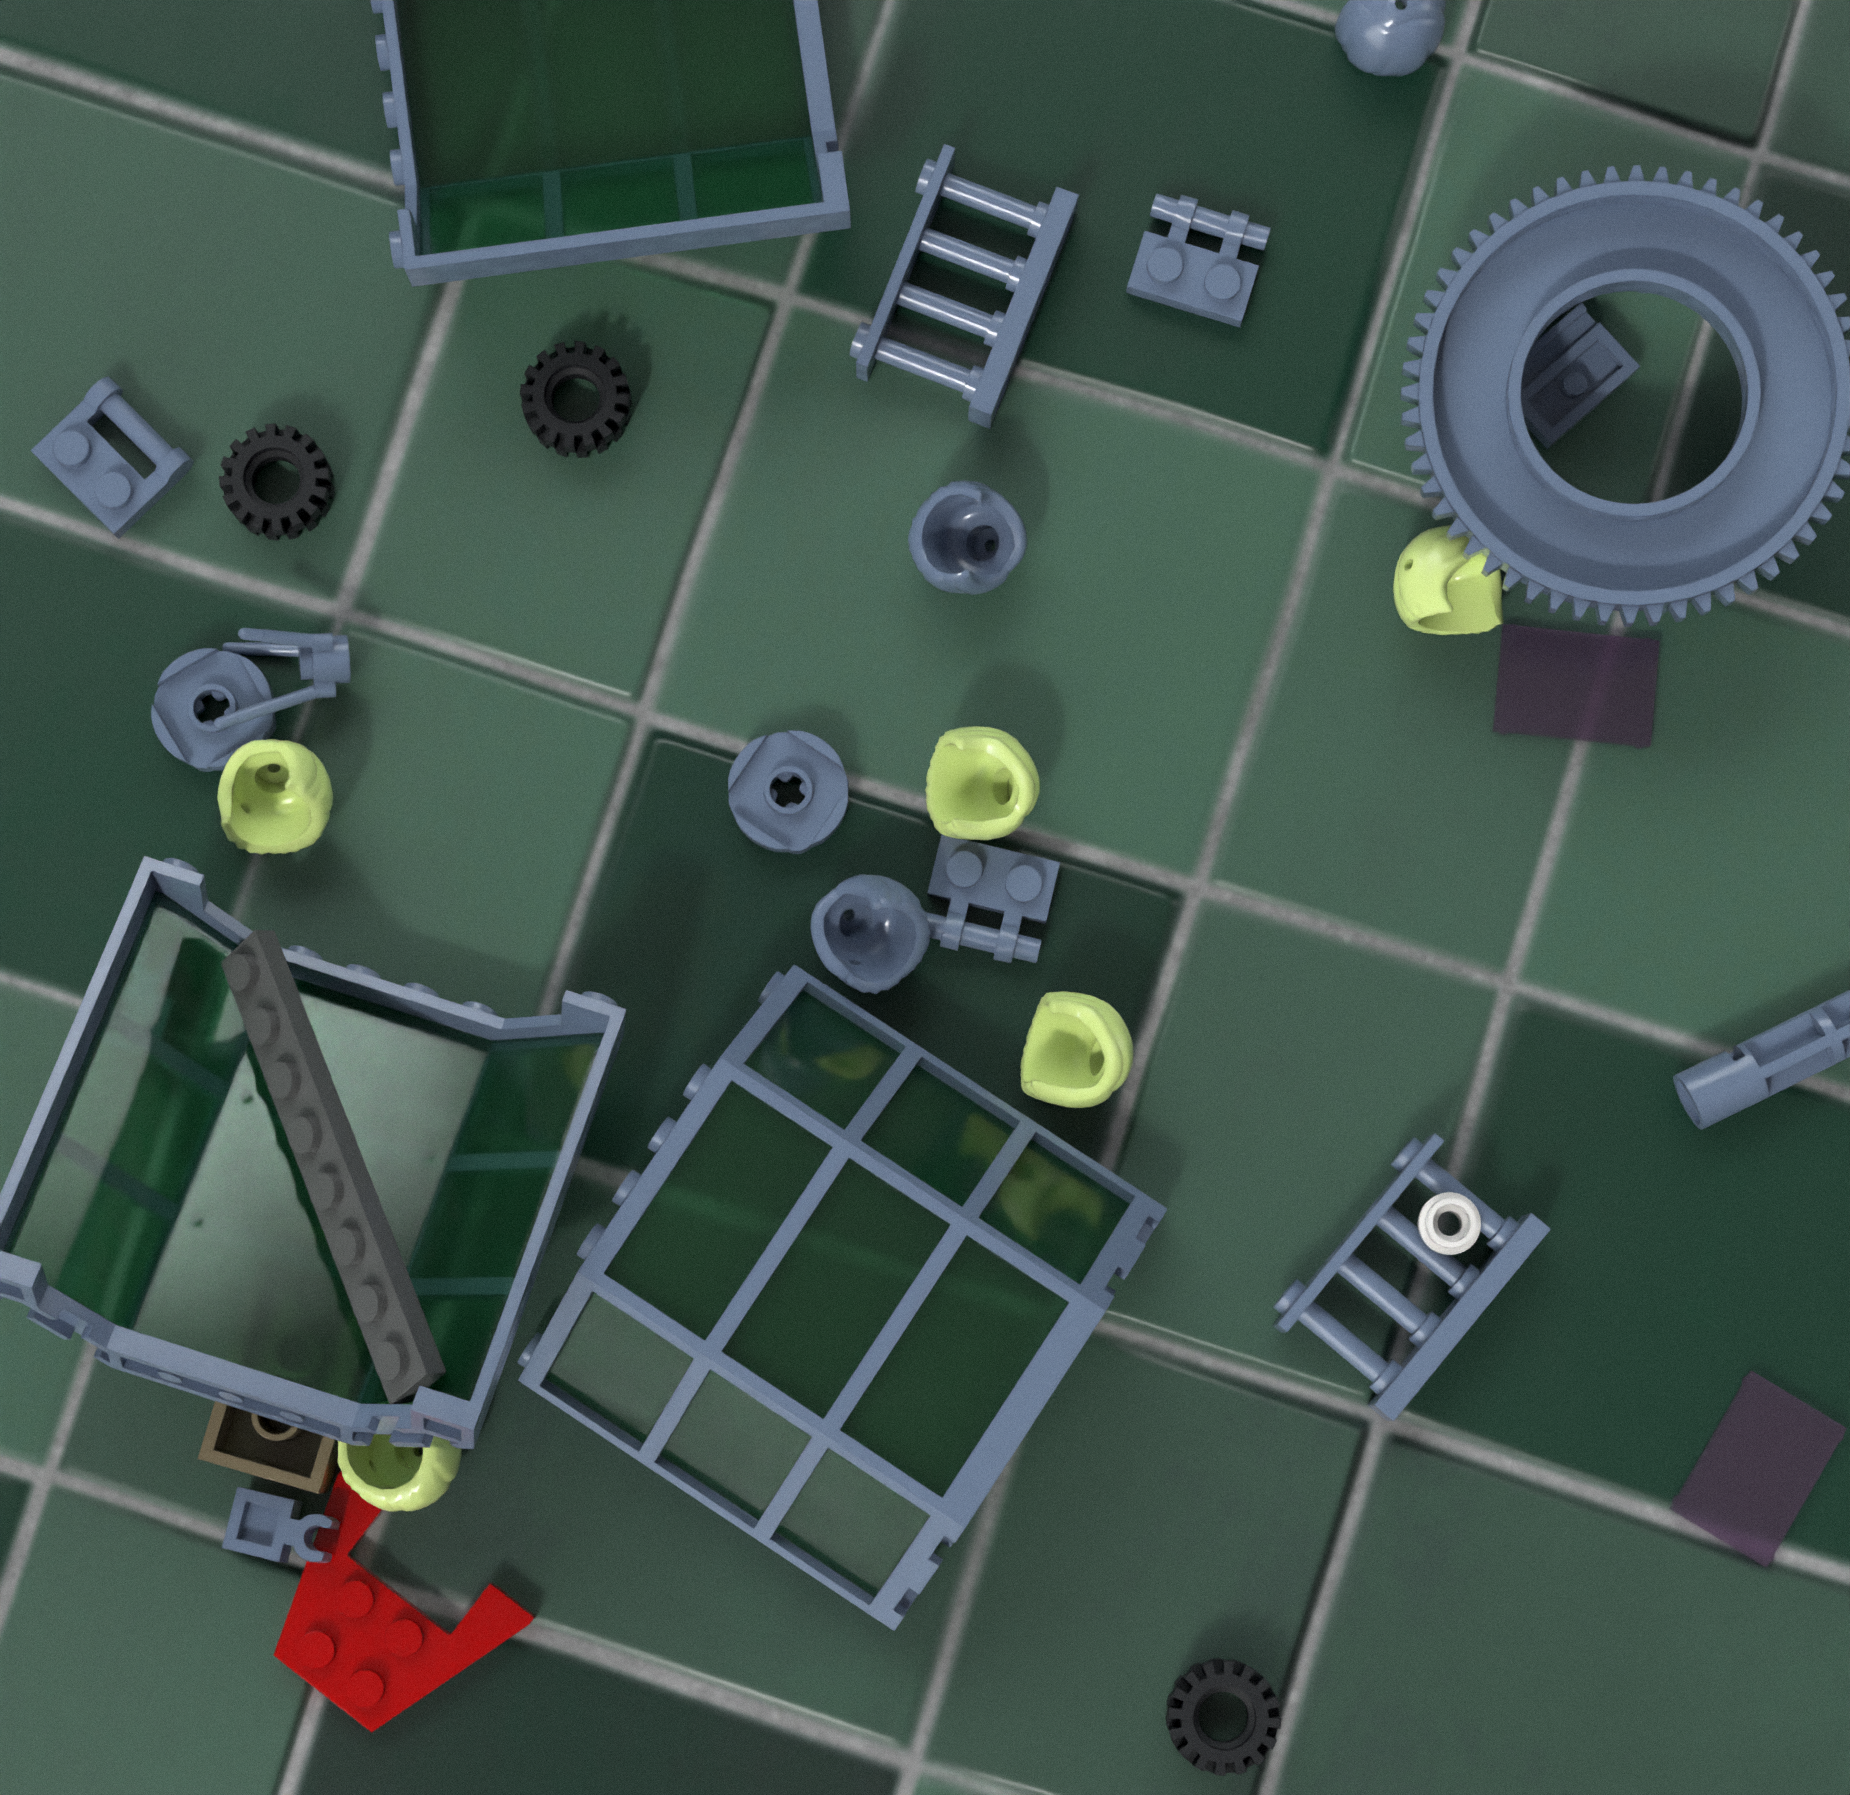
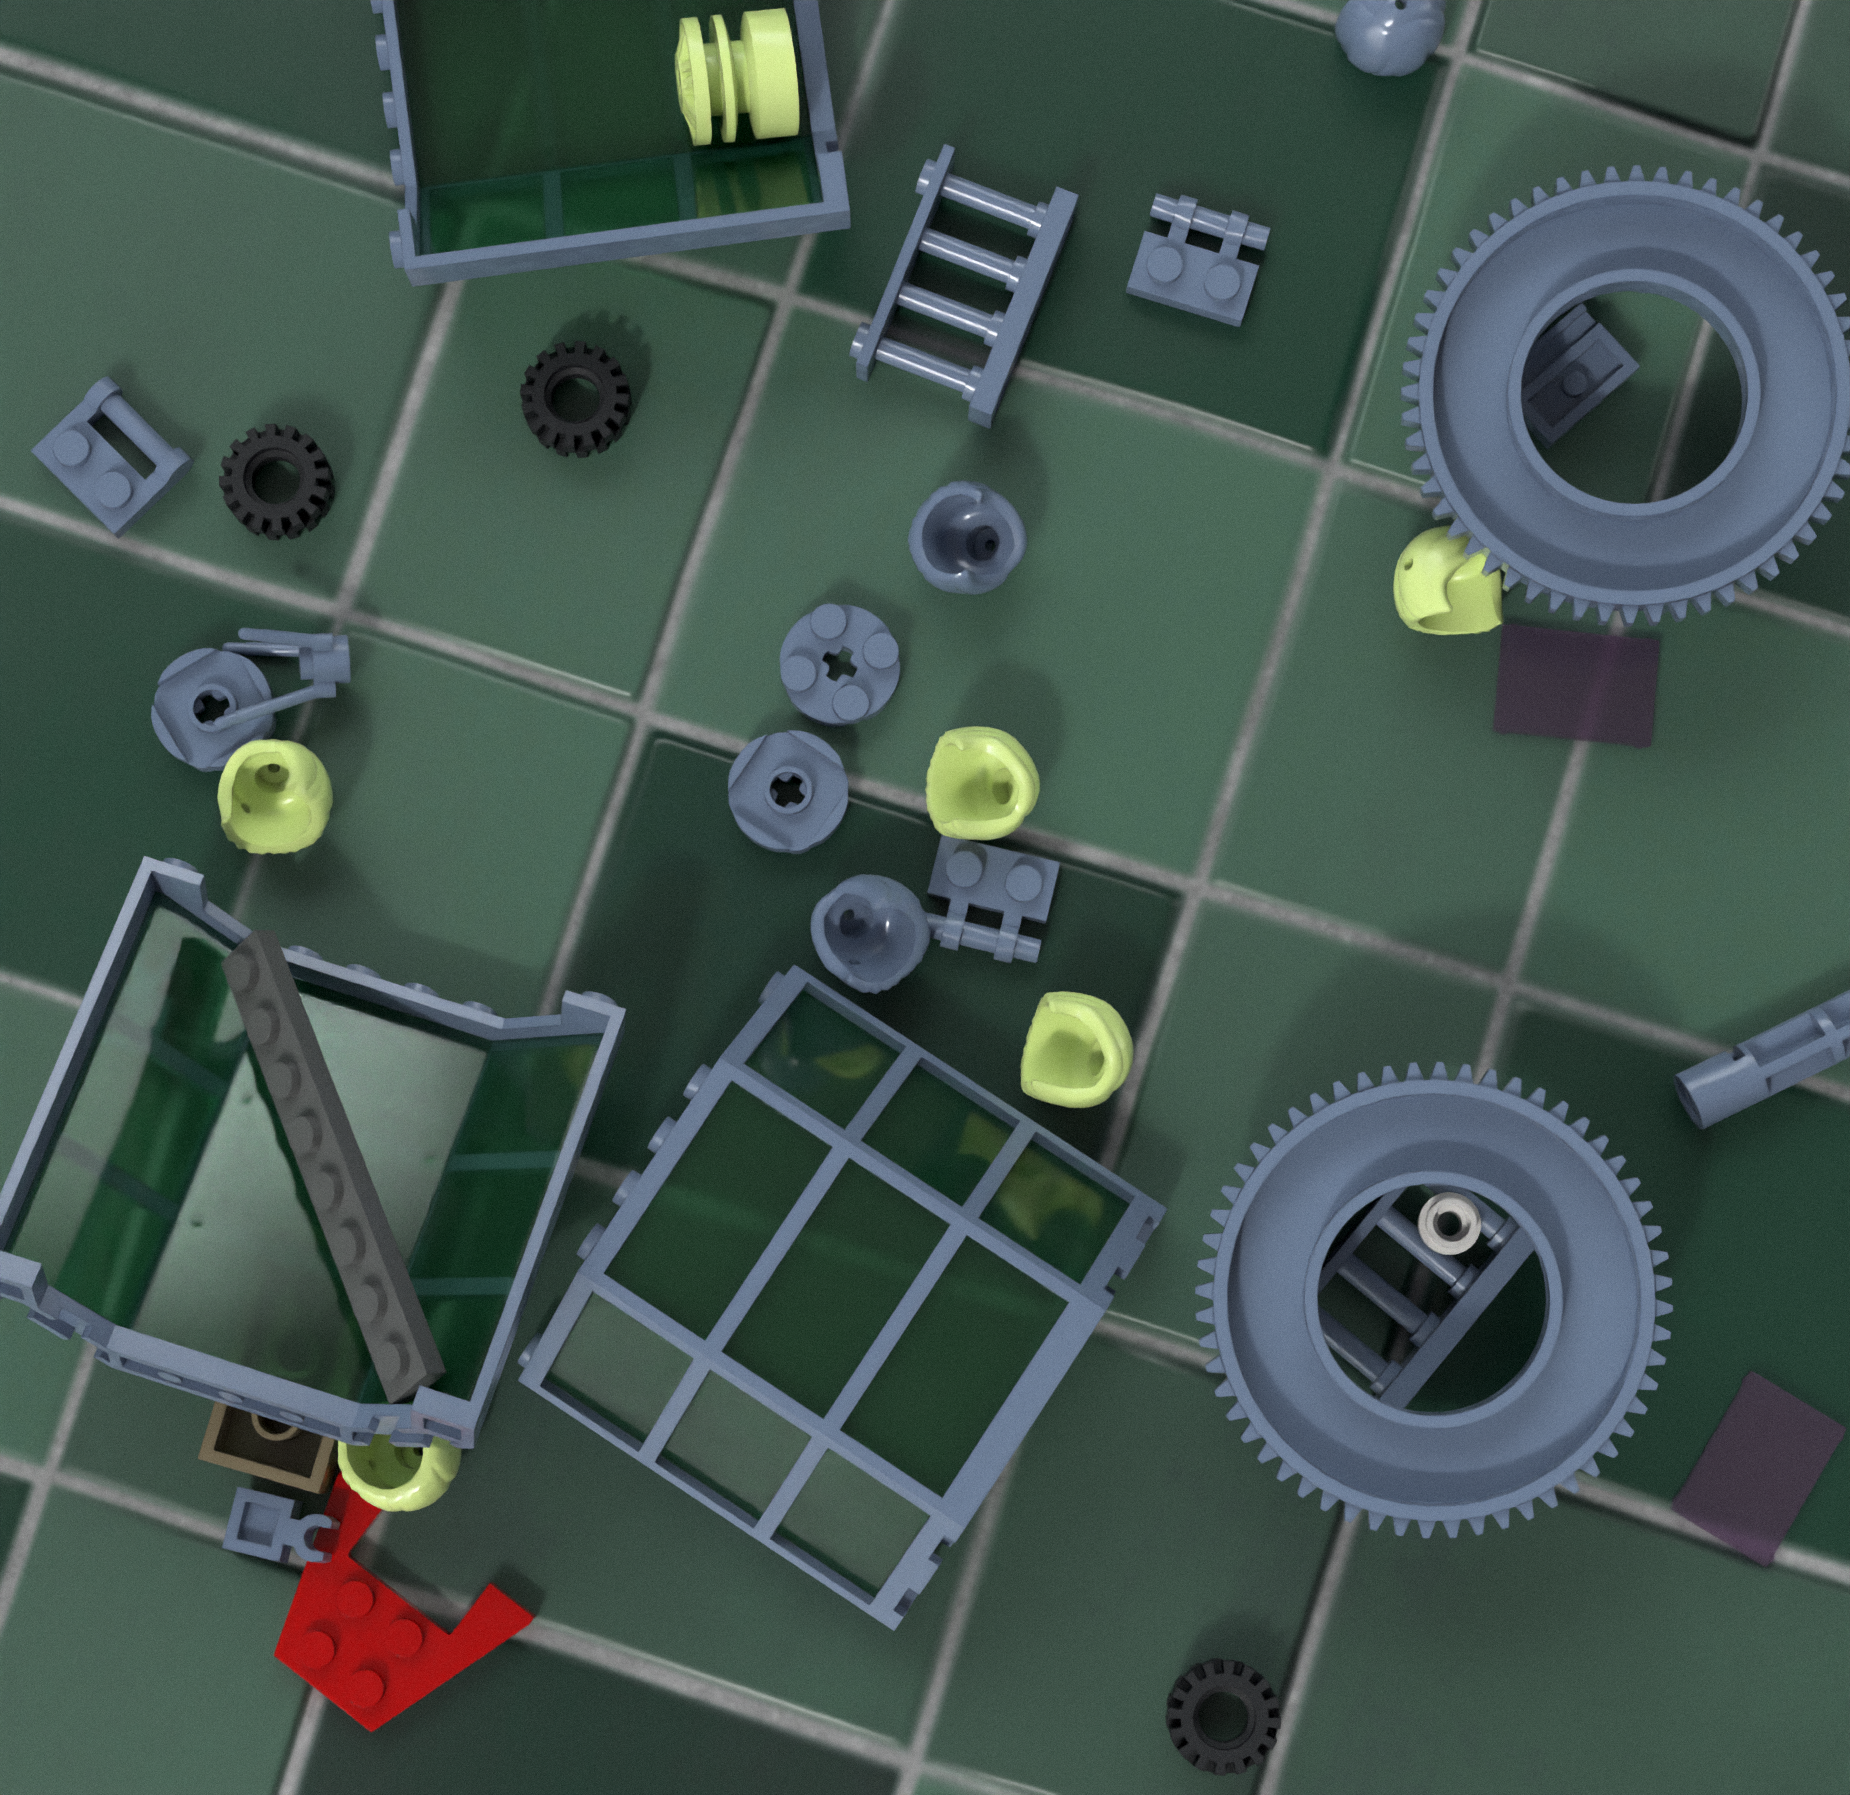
(738, 76): none -> yellowish green wheel
(848, 699): none -> sand blue plate
(1592, 1329): none -> sand blue piece

